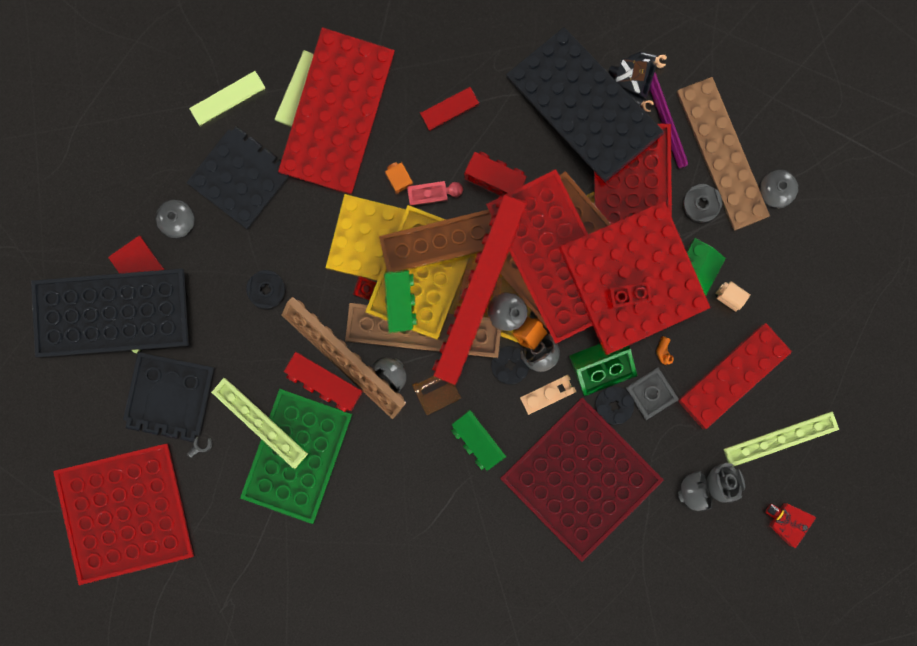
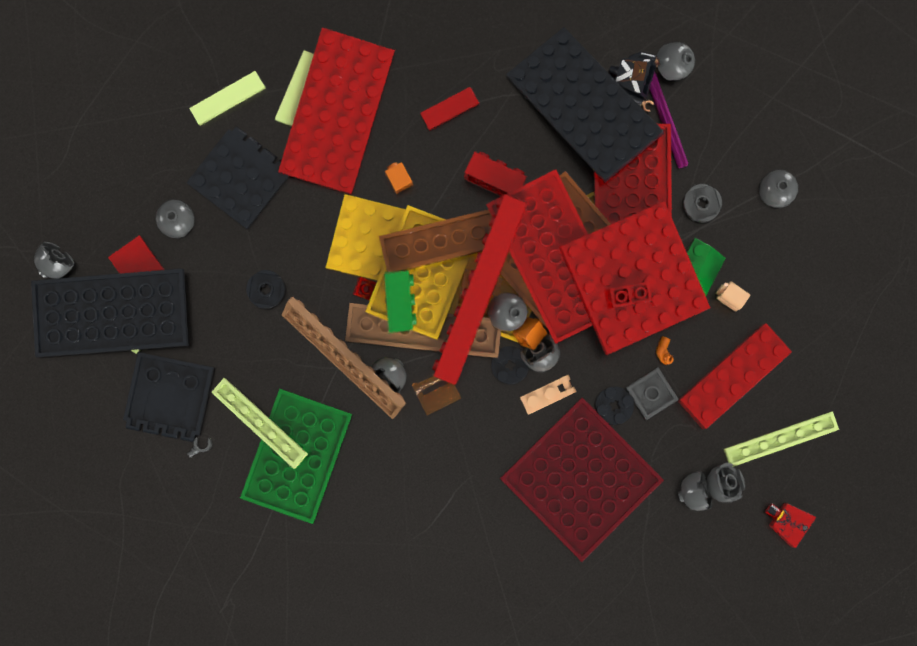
(52, 262): none -> dark grey cylinder
(123, 514): red plate -> none
(322, 381): red brick -> none
(433, 192): coral plate -> none
(477, 441): green slope -> none
(599, 371): green slope -> none
(675, 60): none -> dark grey cylinder
(723, 153): medium nougat plate -> none

